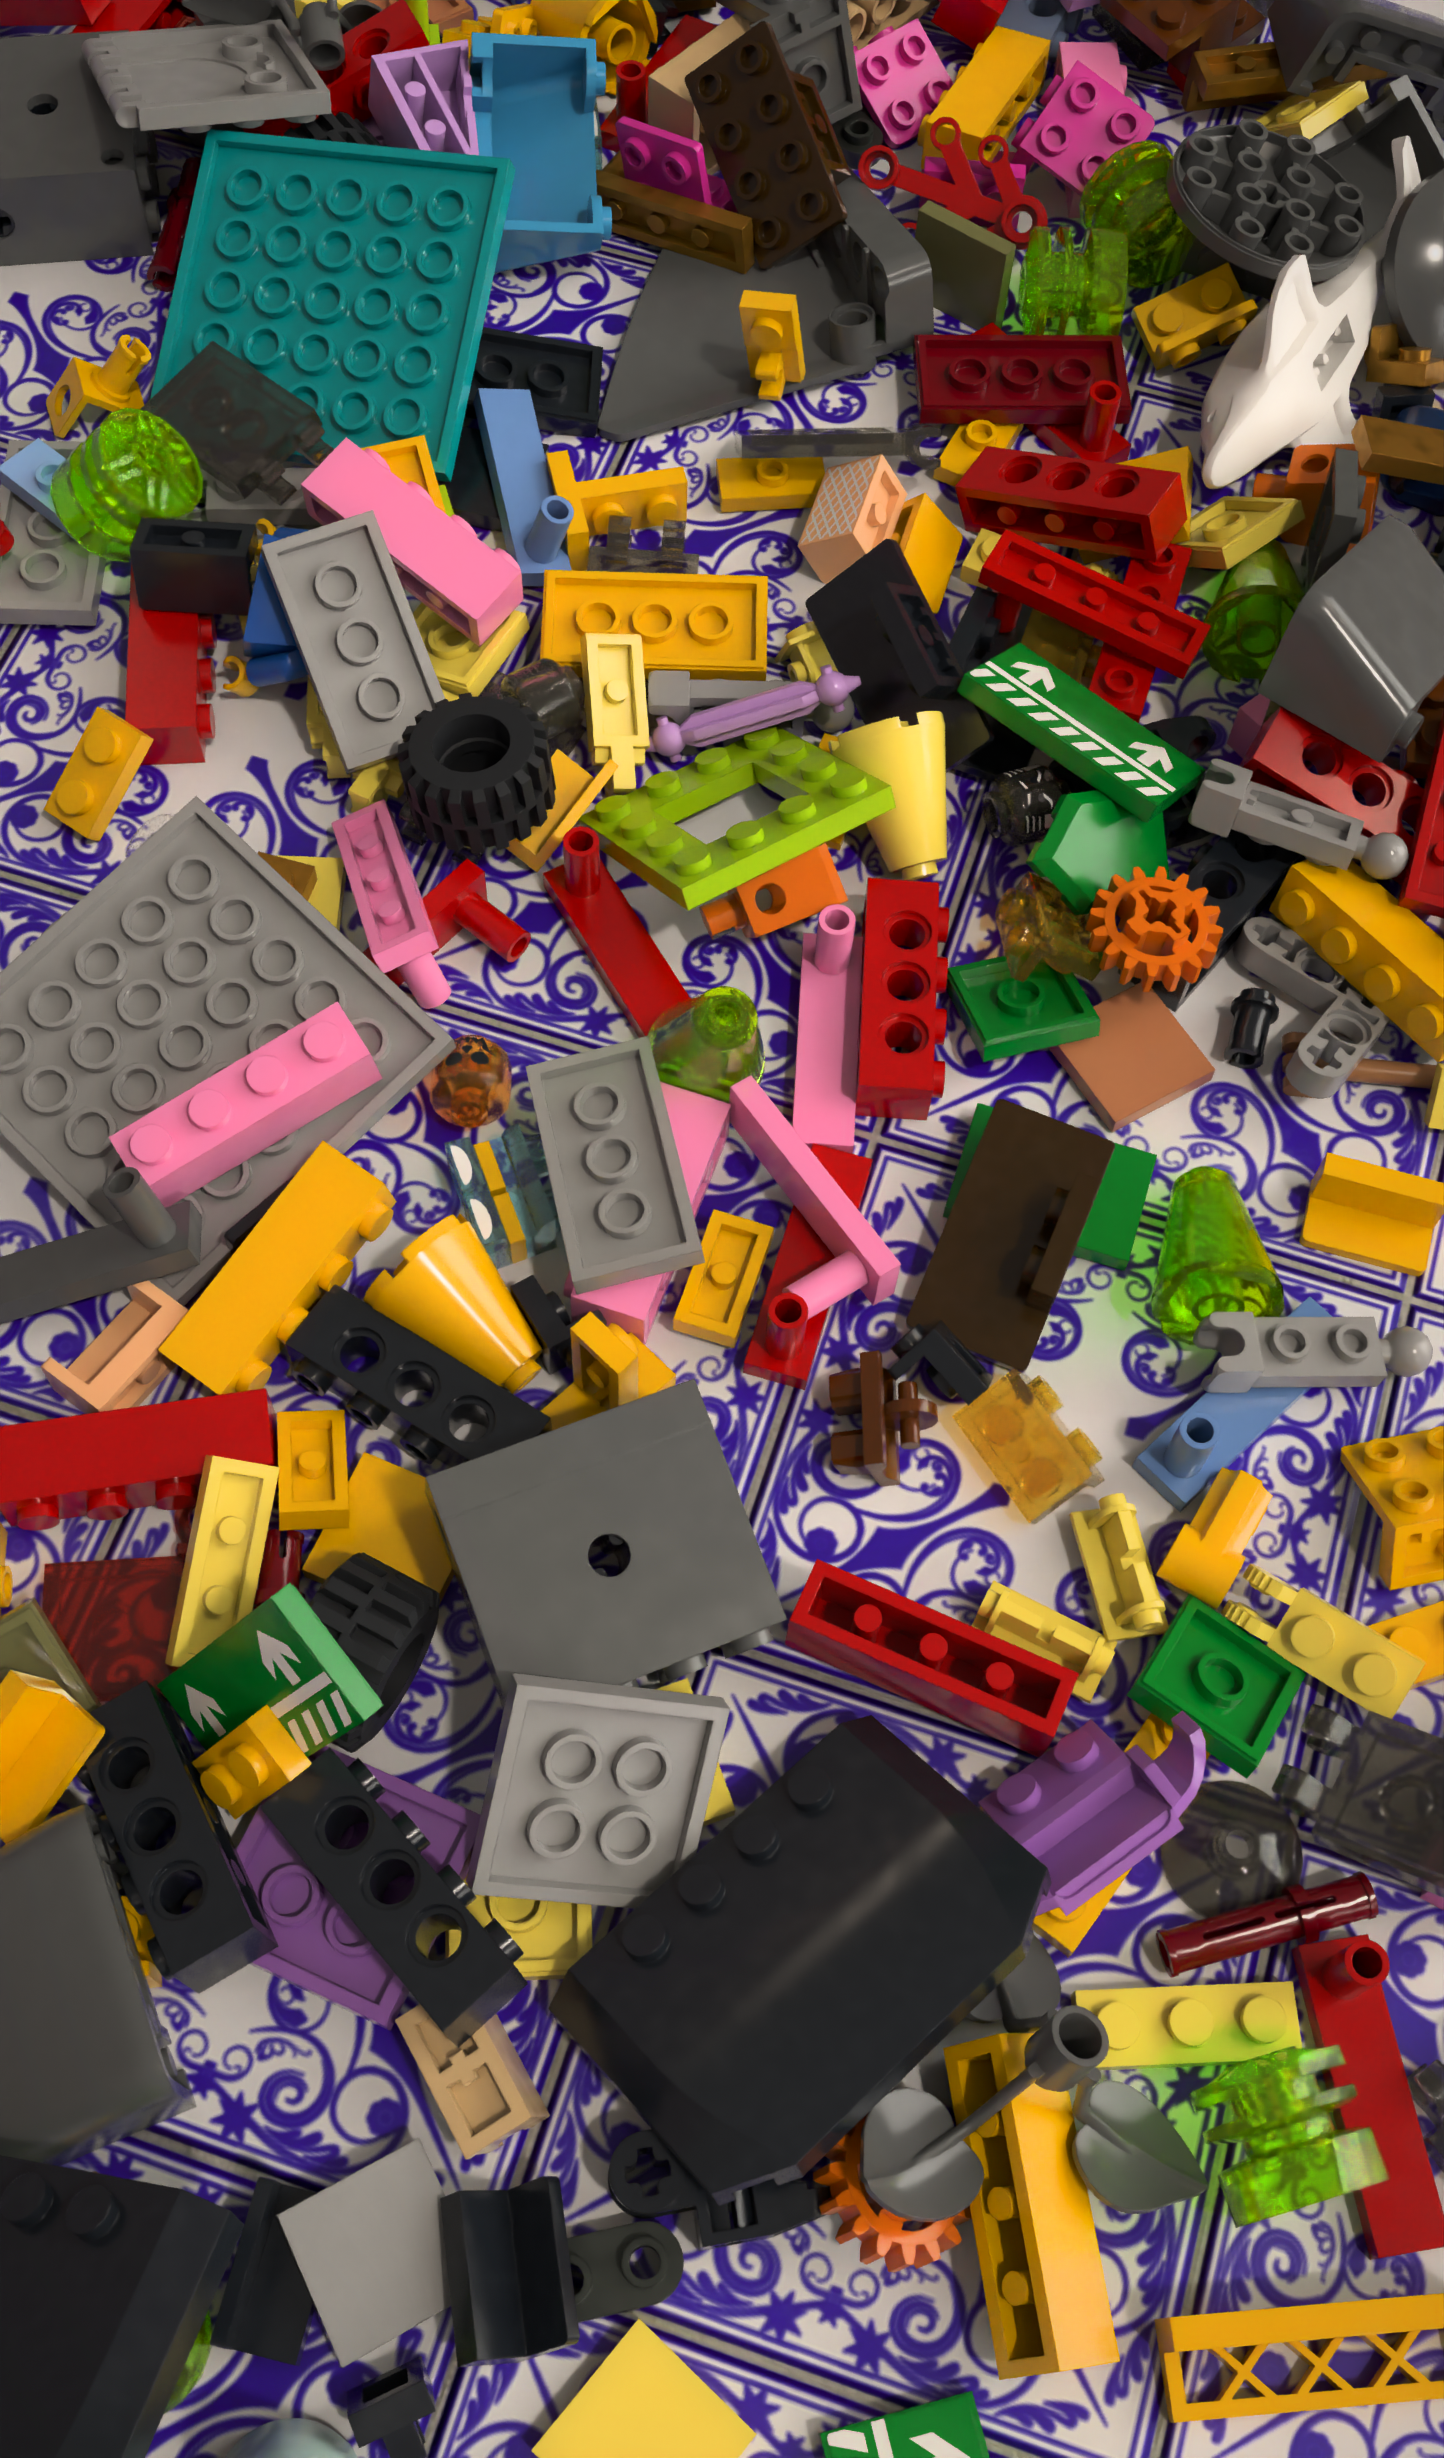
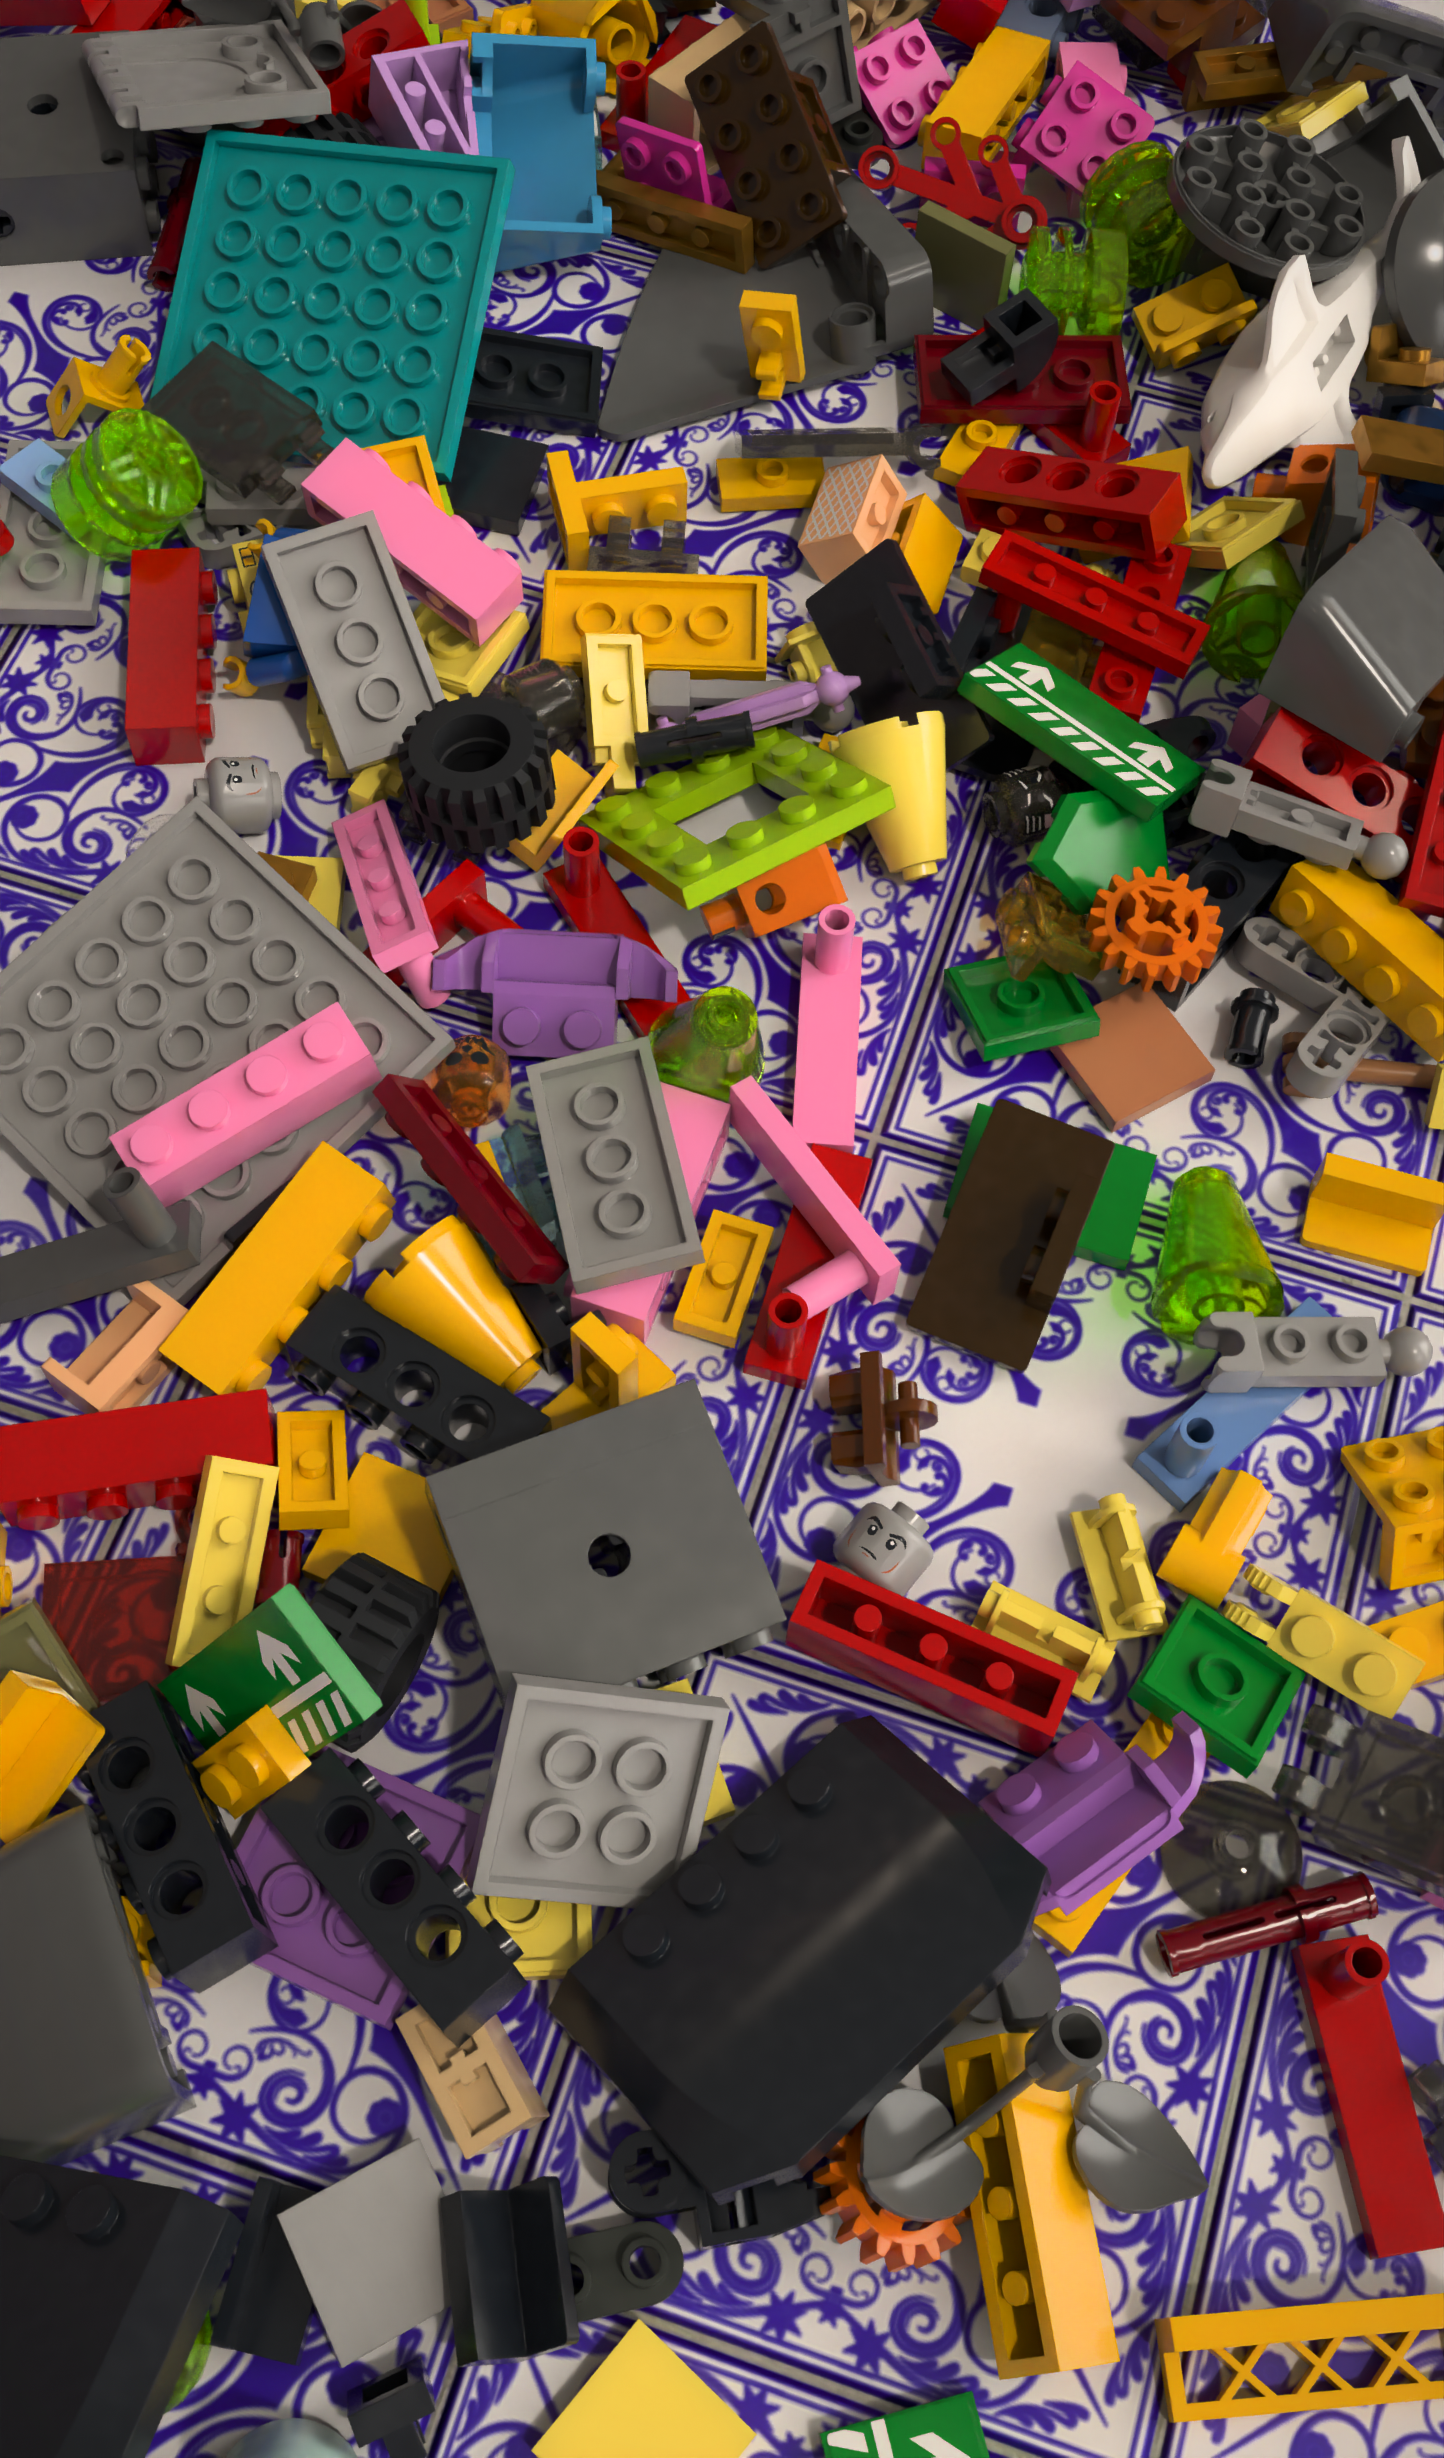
(98, 774): yellow plate -> none
(194, 565): black panel -> none
(241, 793): none -> light grey head
(482, 1195): none -> dark red plate
(528, 510): medium blue piece -> none
(555, 987): none -> medium lavender plate
(654, 745): none -> black pin
(885, 1546): none -> light grey head
(891, 1081): red brick -> none
(952, 1367): black bracket -> none
(1011, 350): none -> black brick
(1029, 1445): clear yellow bracket -> none
(1193, 2023): light yellow plate -> none
(1288, 2134): clear neon green wheel -> none

